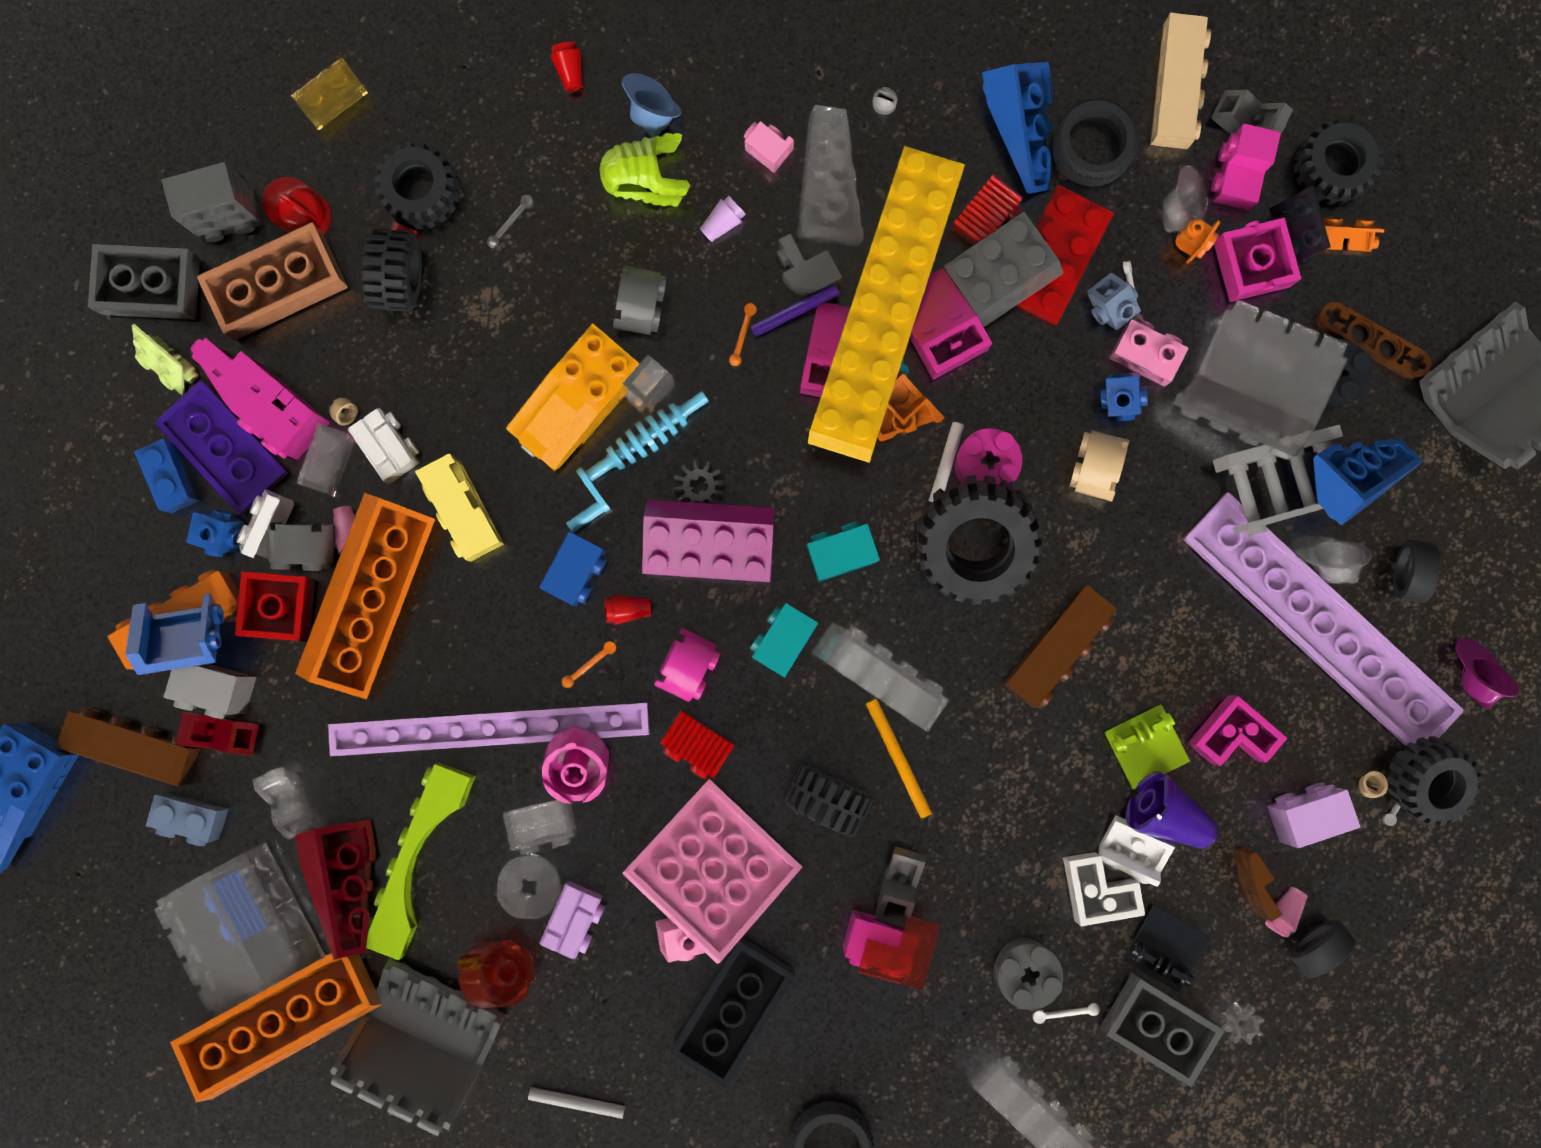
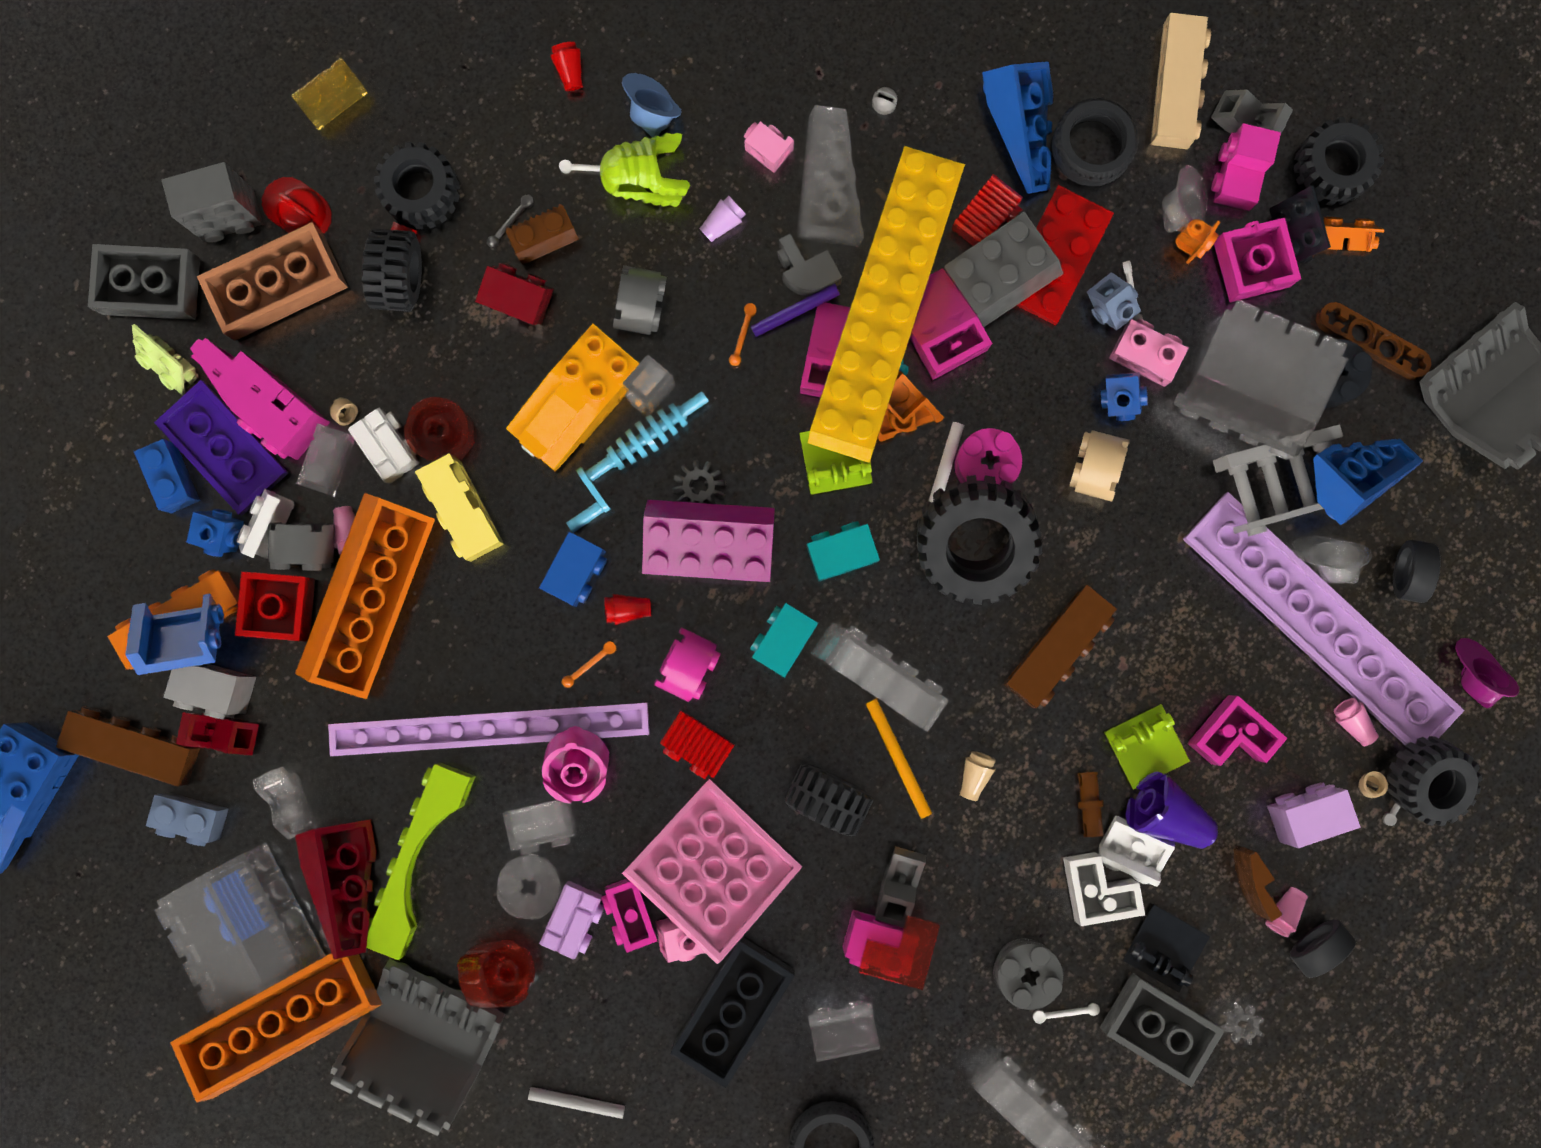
(423, 424): none -> clear red brick
(514, 294): none -> dark red brick
(542, 234): none -> reddish brown brick
(566, 167): none -> white hinge
(631, 915): none -> dark pink brick
(832, 470): none -> lime hinge
(843, 1031): none -> clear bracket
(976, 774): none -> tan cone
(1090, 804): none -> reddish brown pin
(1356, 721): none -> bright pink cone

